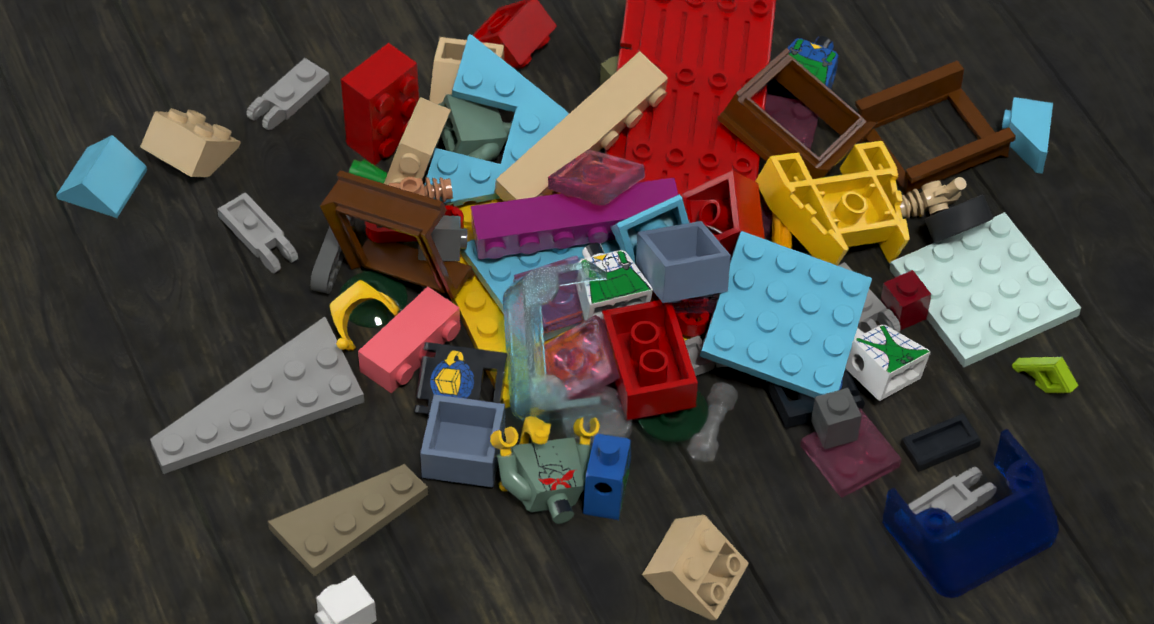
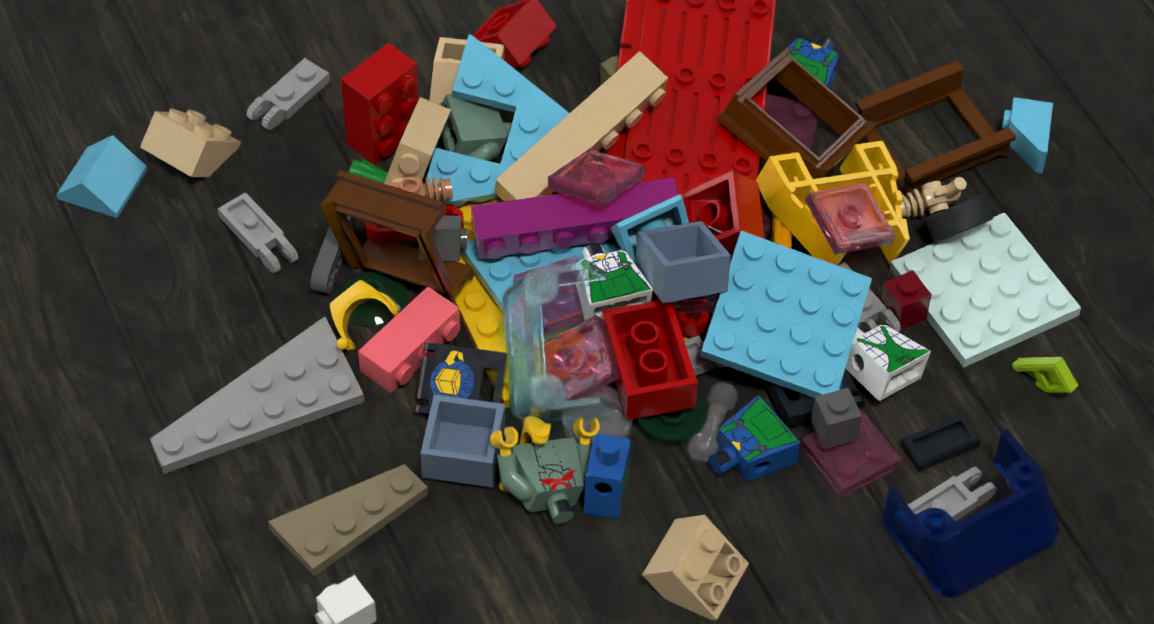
(754, 443): none -> torso
(850, 218): none -> clear pink tile

